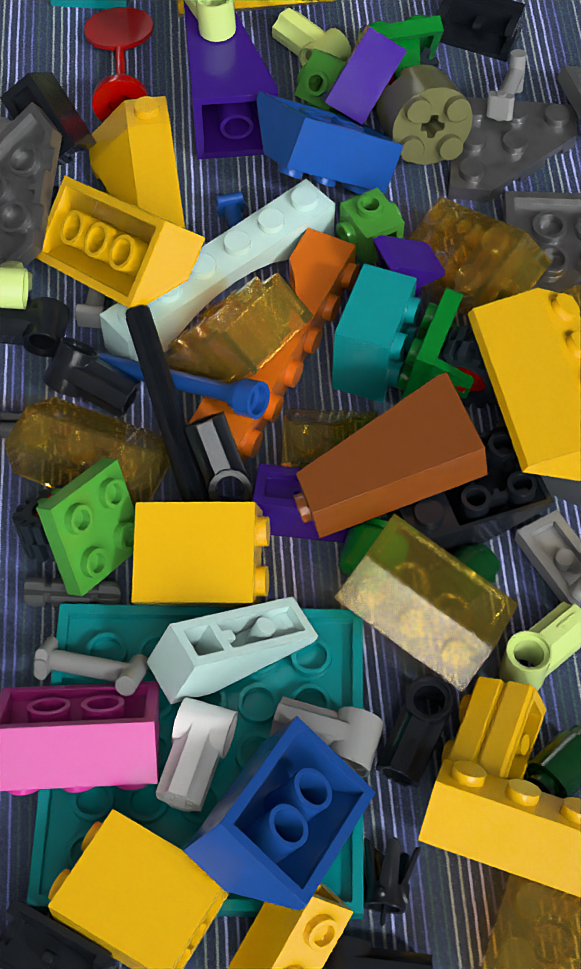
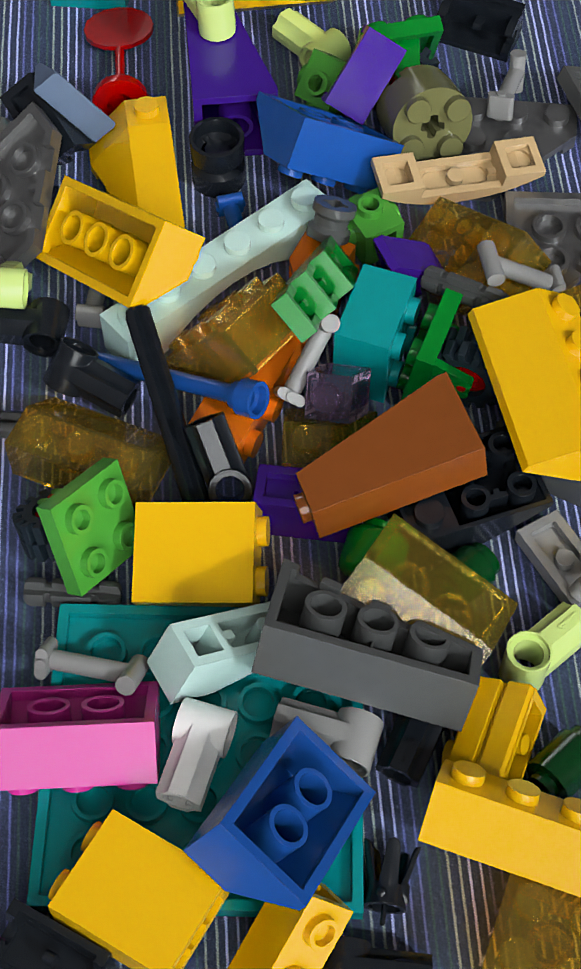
(71, 103): none -> sand blue slope
(217, 156): none -> black wheel
(307, 360): none -> light grey piece
(315, 289): none -> green slope
(331, 218): none -> dark grey wheel
(337, 393): none -> clear purple brick
(365, 652): none -> dark grey wedge
(461, 177): none -> tan slope
(475, 293): none -> dark grey axle
(499, 269): none -> light grey piece

